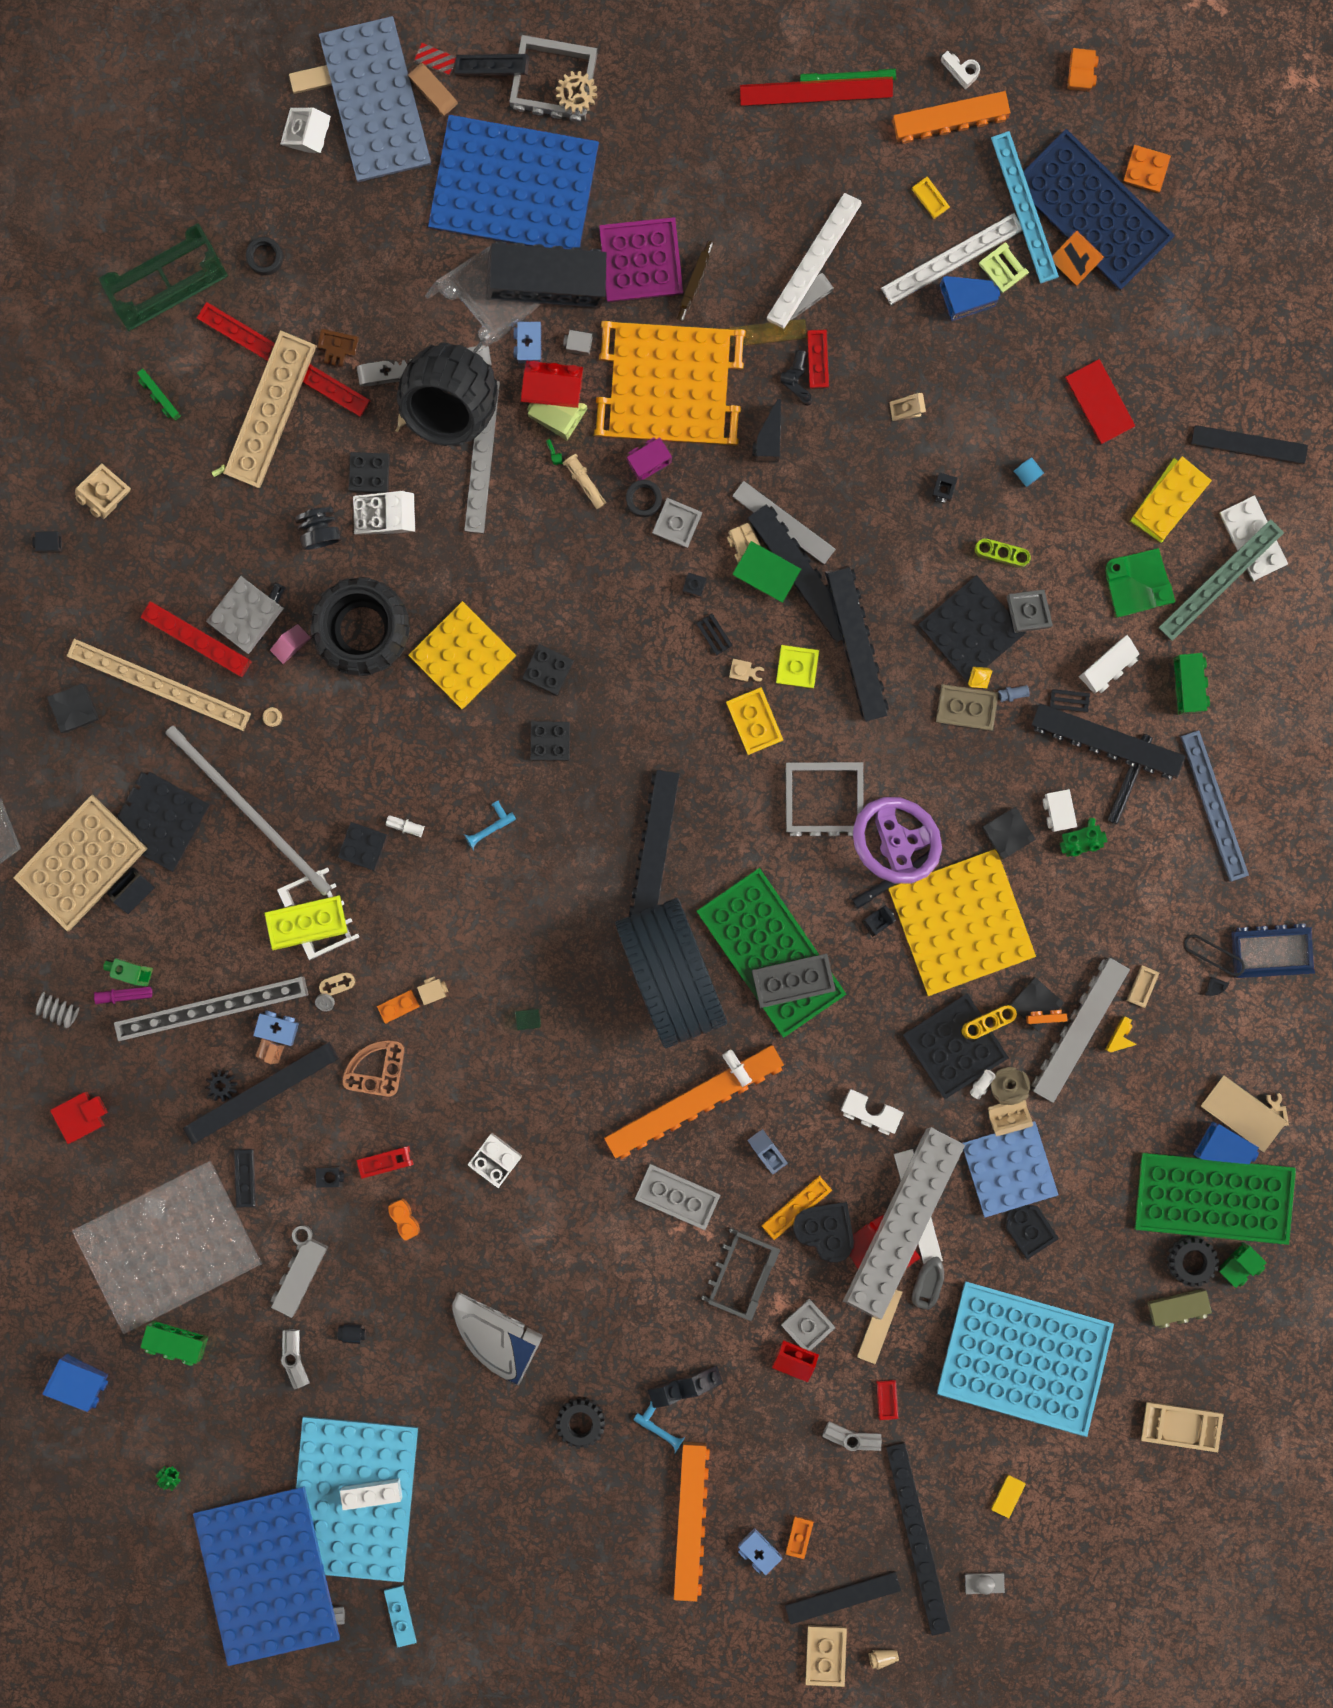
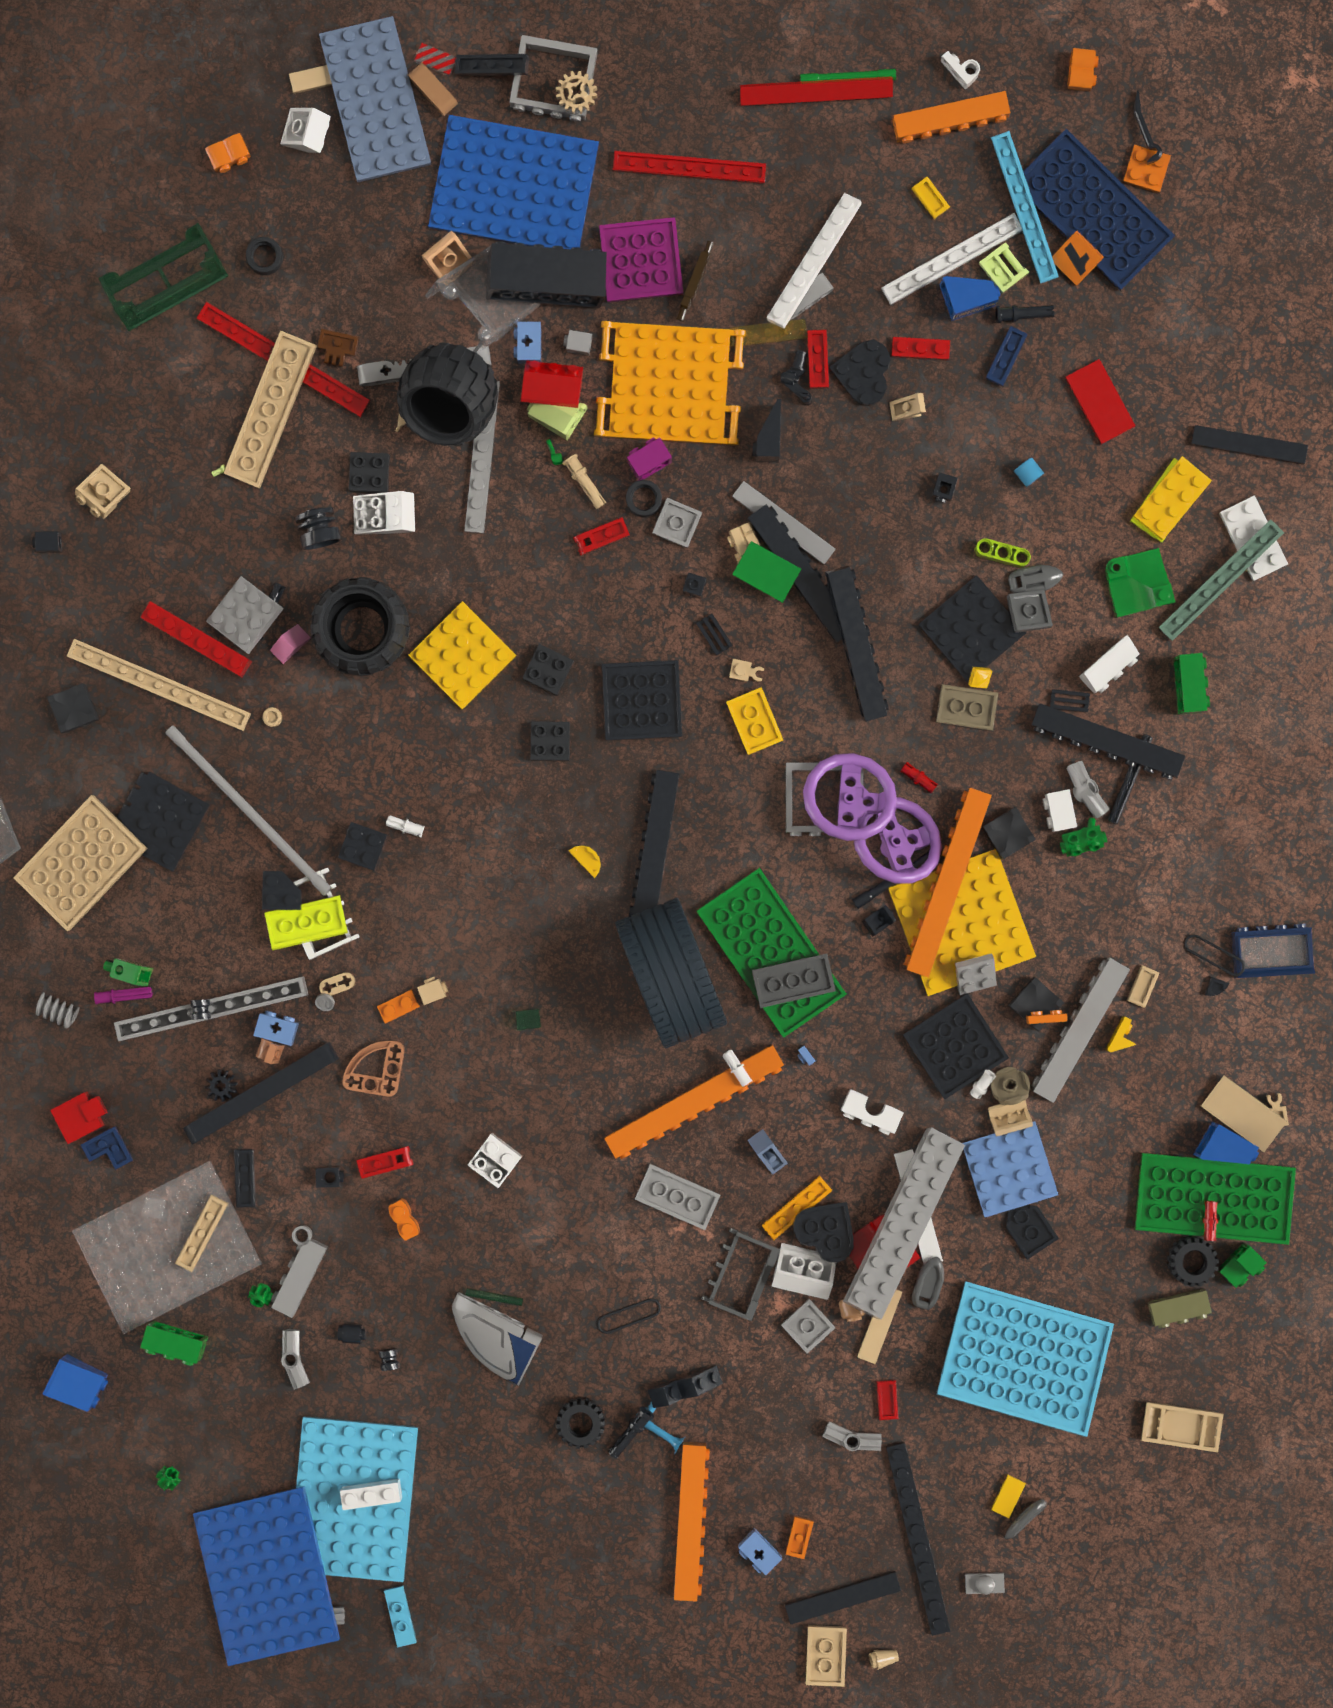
(110, 1143): none -> dark blue plate
(130, 890): black brick -> none
(157, 395): green plate -> none
(200, 1009): none -> black wheel
(201, 1233): none -> tan tile
(228, 152): none -> orange brick
(260, 1295): none -> green gear
(280, 892): none -> black plate
(389, 1359): none -> black wheel
(446, 255): none -> light nougat brick
(494, 1297): none -> clear green bar
(503, 821): dark azure piece -> none
(587, 858): none -> yellow plate
(602, 536): none -> red plate
(626, 1308): none -> black piece
(636, 1425): none -> black pin
(642, 700): none -> black plate
(689, 167): none -> red tile
(795, 1361): red brick -> none
(797, 666): neon yellow tile -> none
(803, 1272): none -> white slope
(805, 1056): none -> medium blue plate
(849, 1313): none -> medium nougat head
(852, 798): none -> medium lavender piece
(863, 372): none -> black plate
(919, 777): none -> red pin
(920, 348): none -> red plate
(948, 882): none -> orange brick
(975, 974): none -> light grey plate
(995, 1015): yellow beam -> none
(1006, 356): none -> dark blue plate
(1013, 693): sand blue pin -> none
(1014, 313): none -> black pin
(1026, 1517): none -> dark grey piece
(1035, 578): none -> dark grey piece
(1086, 789): none -> light grey piece
(1145, 132): none -> black piece
(1210, 1220): none -> red pin
(1214, 806): sand blue tile -> none

